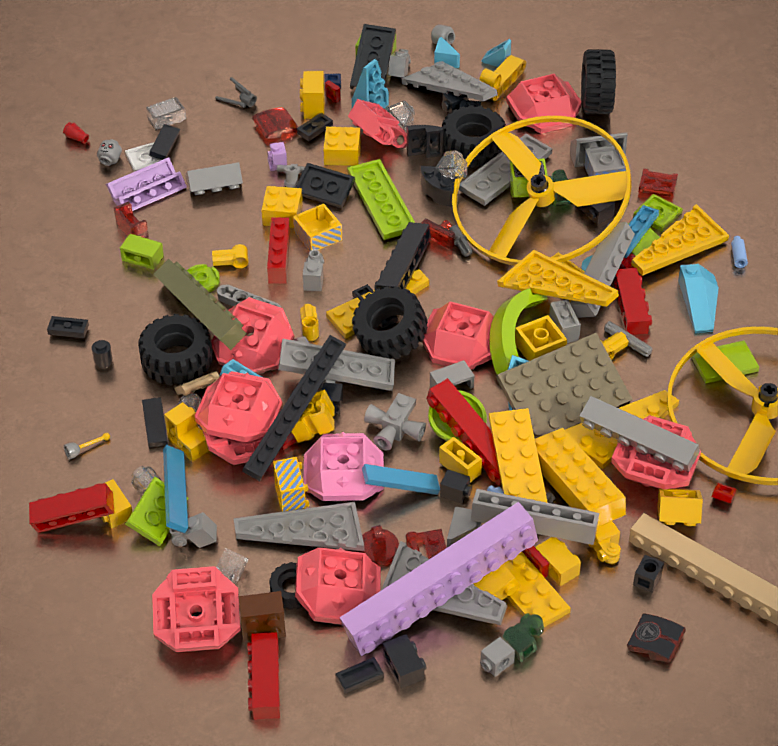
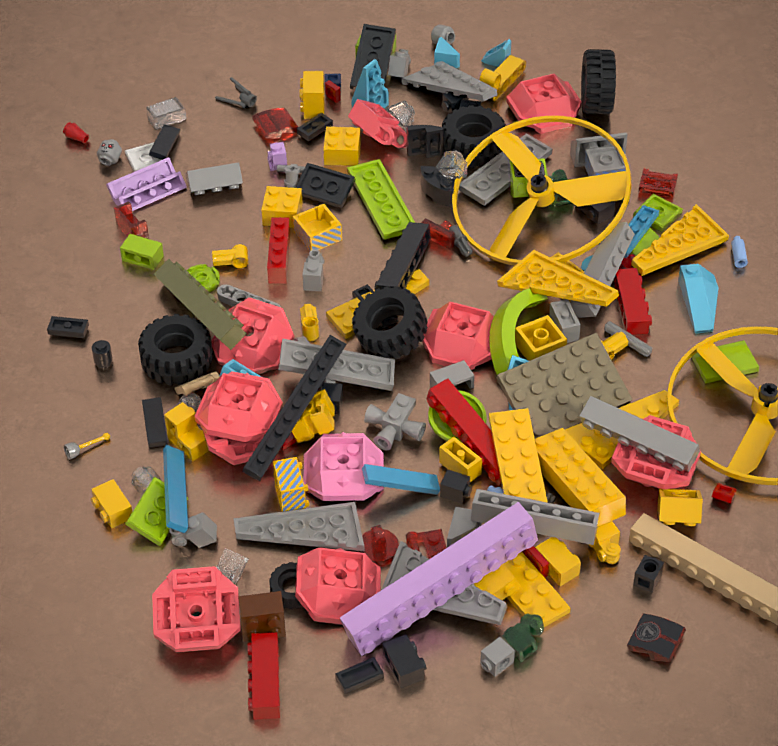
(71, 507): red brick -> none

